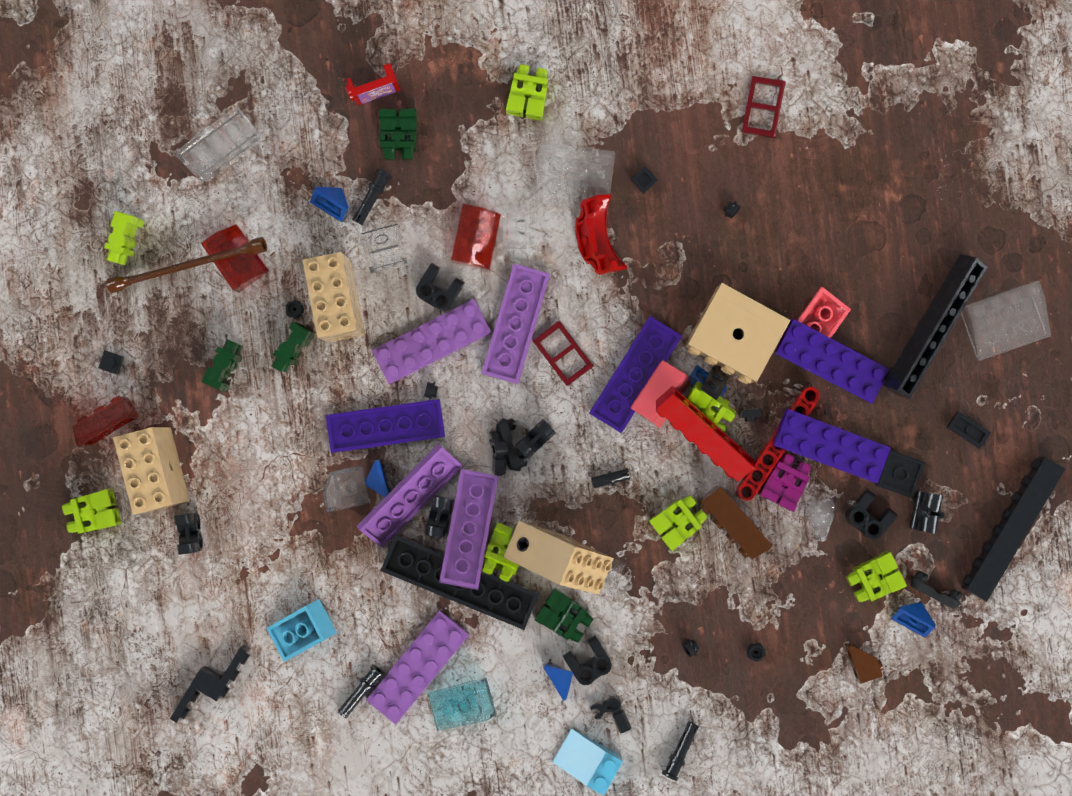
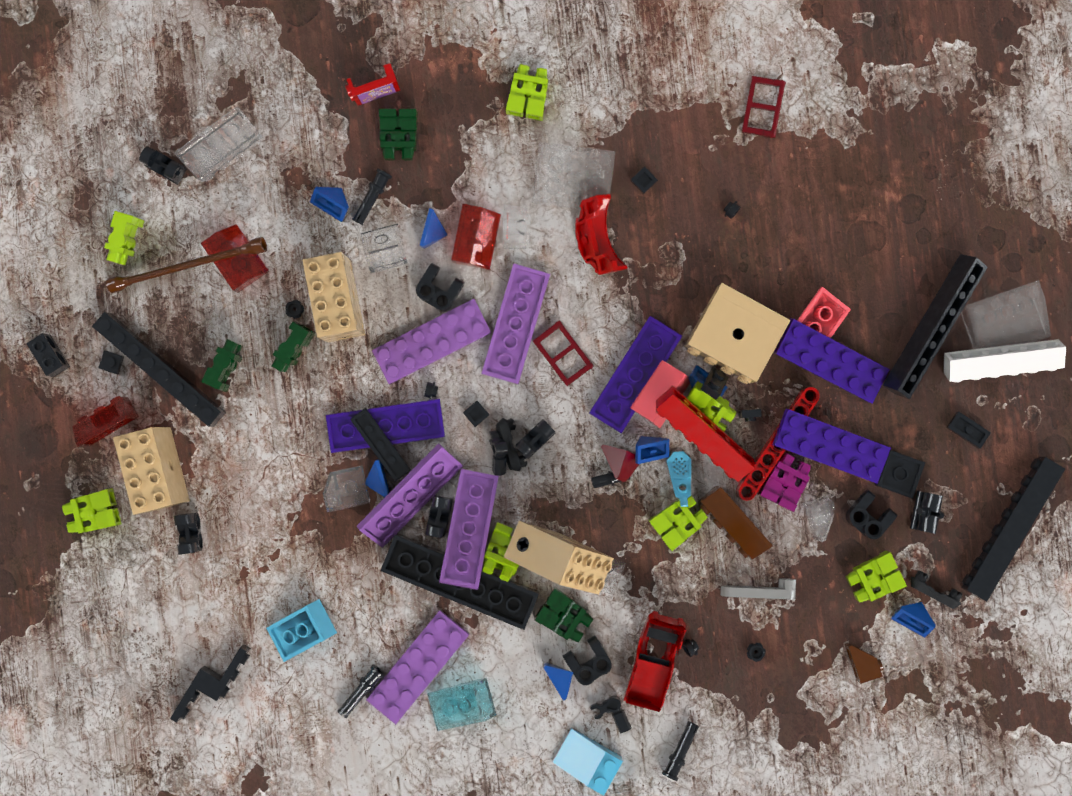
(48, 355): none -> black brick
(159, 369): none -> black brick
(162, 165): none -> black piece
(380, 444): none -> black tile
(432, 231): none -> blue slope
(476, 413): none -> black plate
(620, 461): none -> dark red slope
(649, 674): none -> red piece
(651, 449): none -> blue slope
(680, 479): none -> medium azure piece
(785, 590): none -> light grey beam
(1004, 360): none -> white brick

